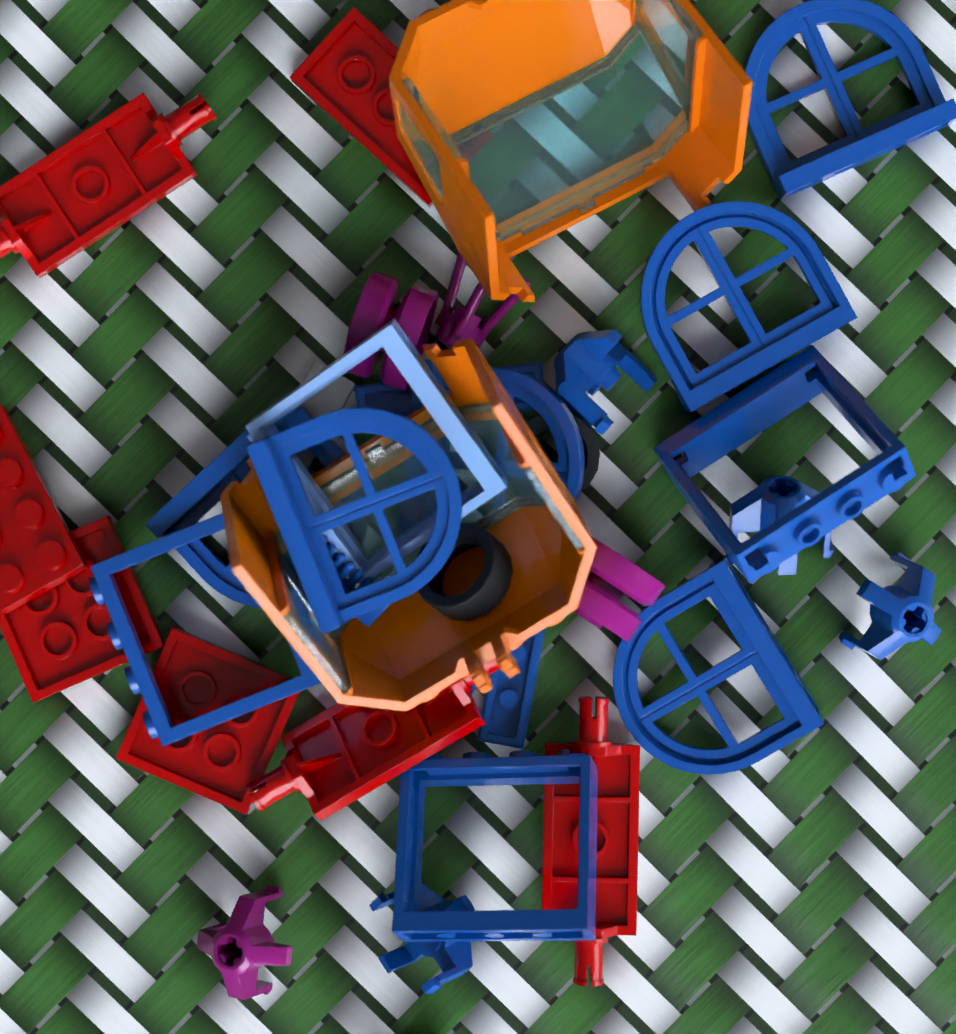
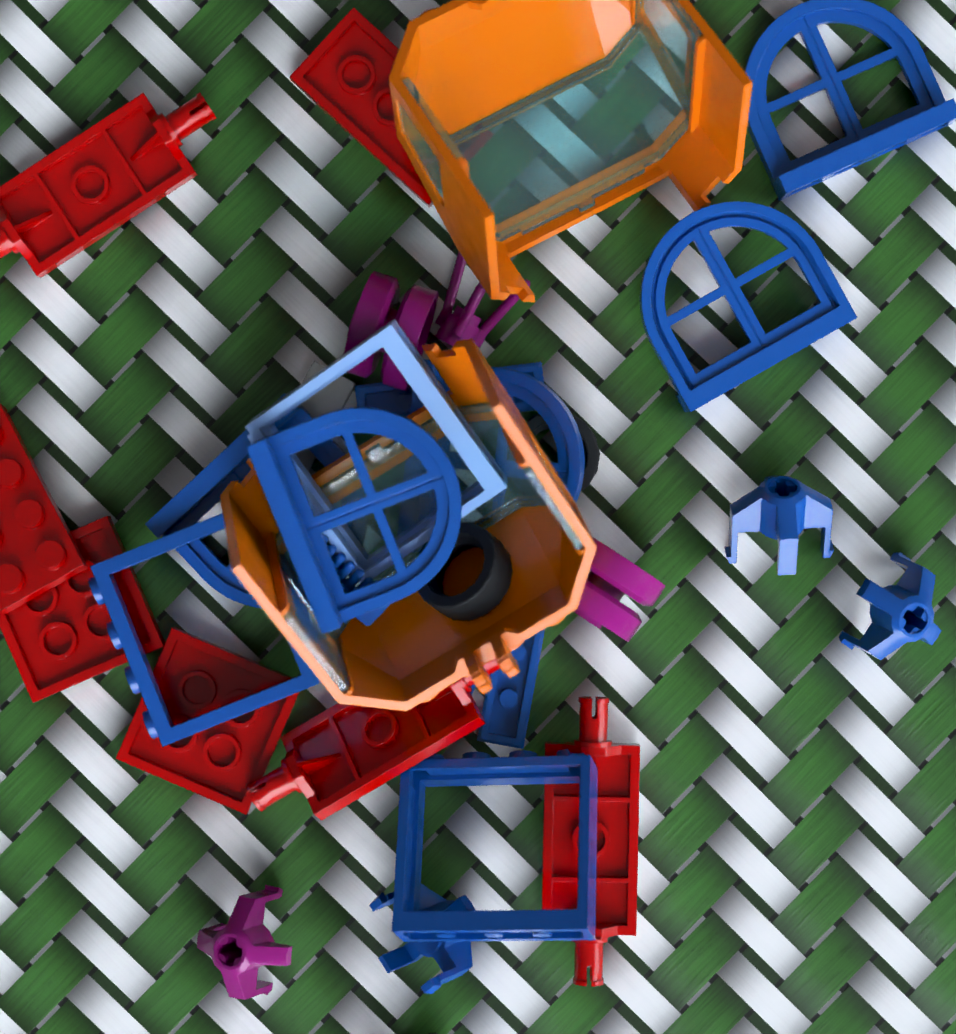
(591, 363): blue piece -> none
(752, 413): blue window -> none
(758, 649): blue window -> none

